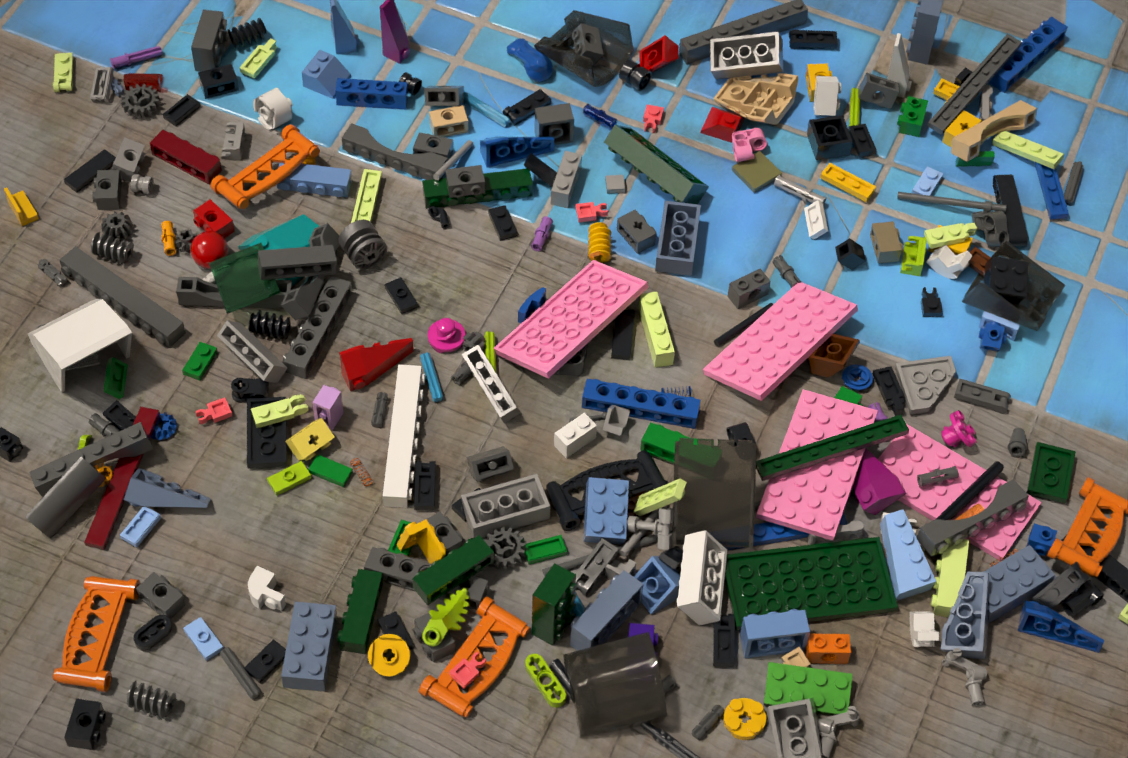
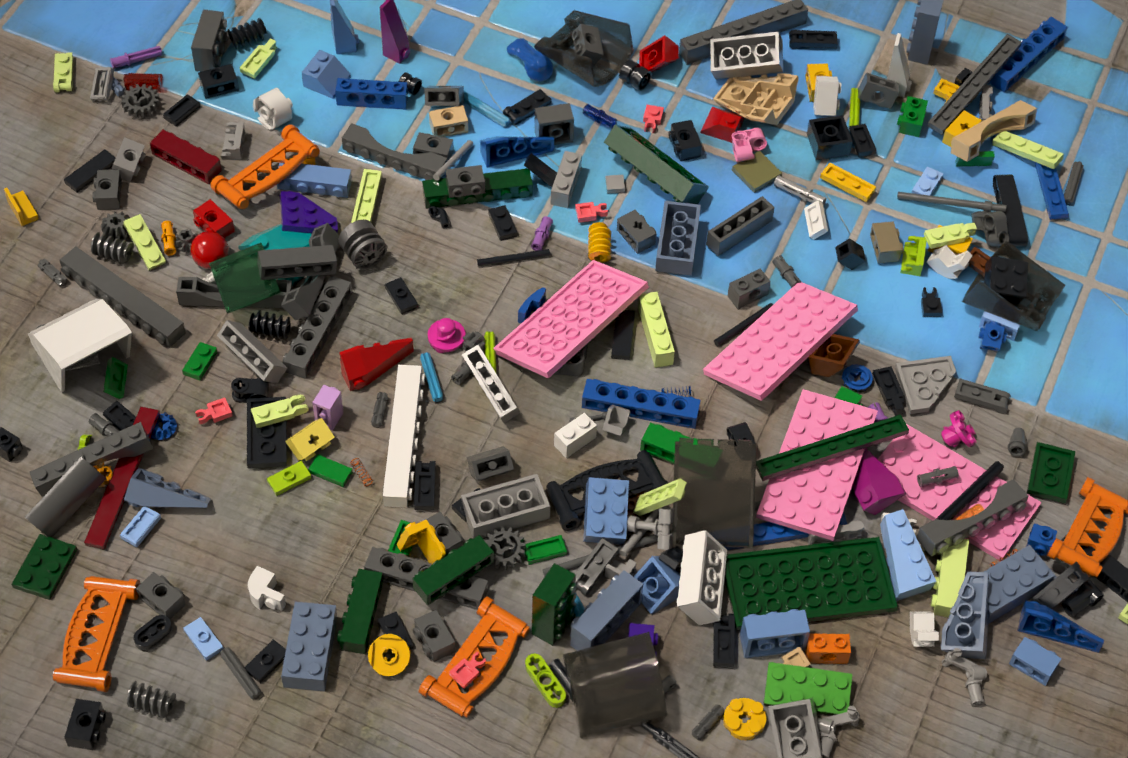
(44, 566): none -> dark green plate
(142, 184): light grey wheel -> none
(144, 242): none -> yellowish green plate
(302, 214): none -> dark purple plate
(446, 617): lime plant -> none
(513, 257): none -> black bar
(685, 140): none -> black brick
(740, 226): none -> dark grey brick
(1035, 661): none -> medium blue brick

